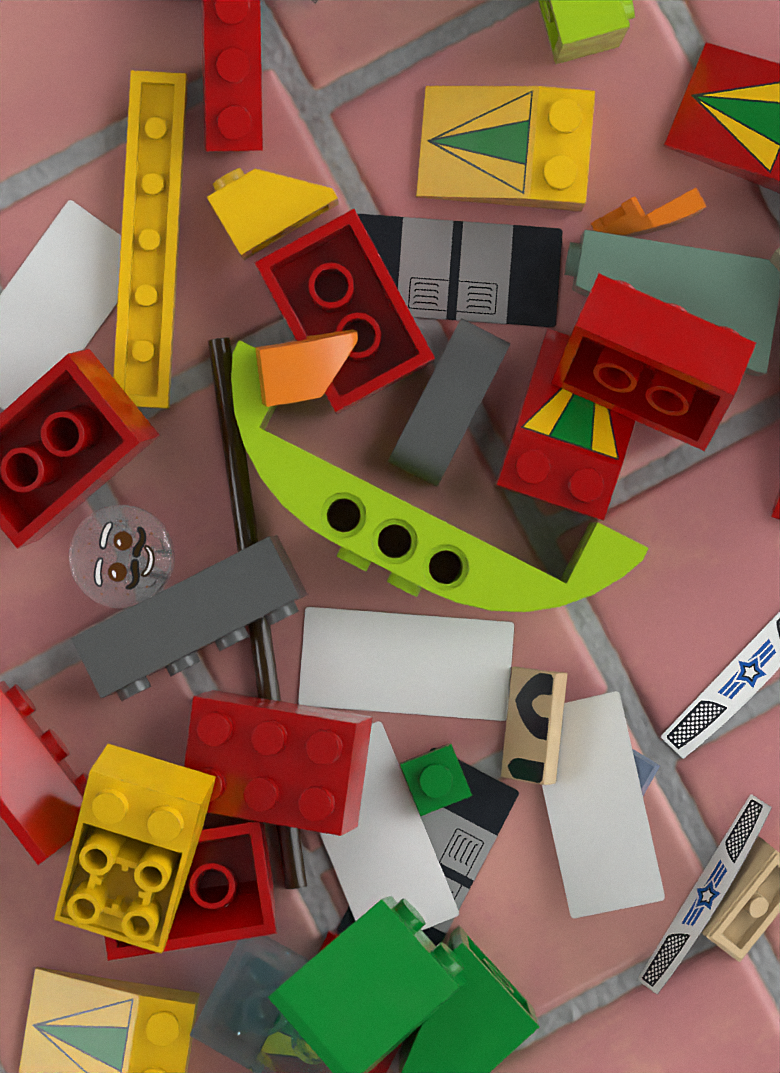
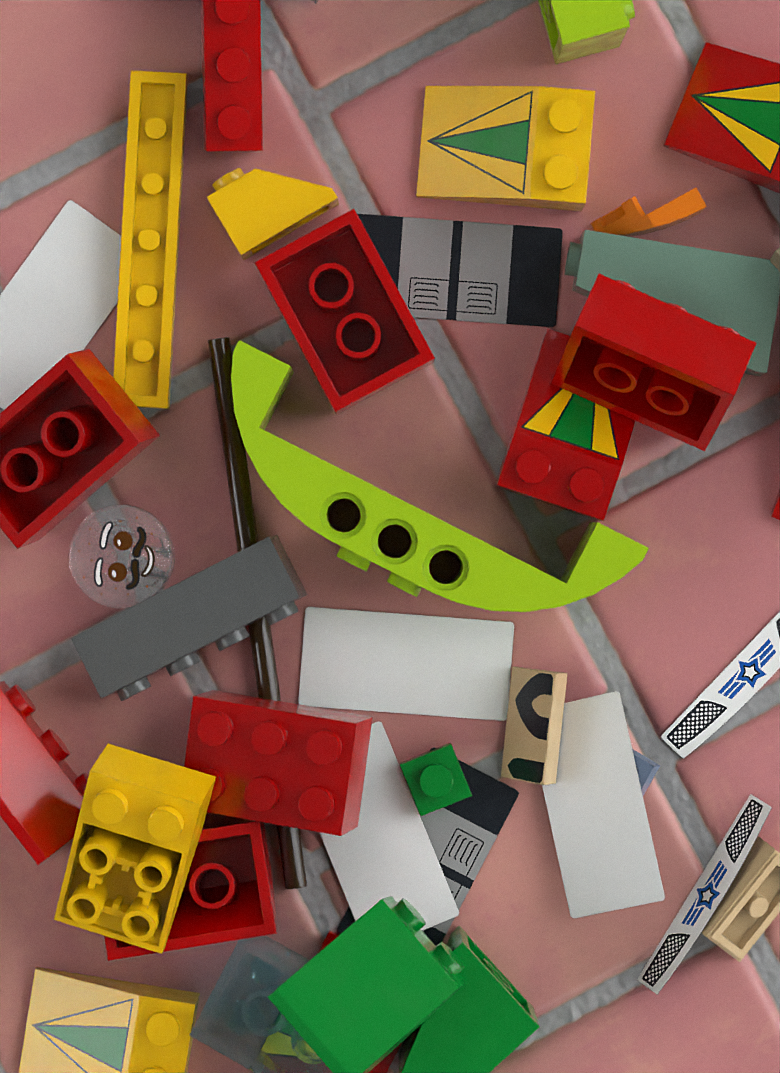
(302, 368): orange slope -> none
(449, 402): dark grey beam -> none

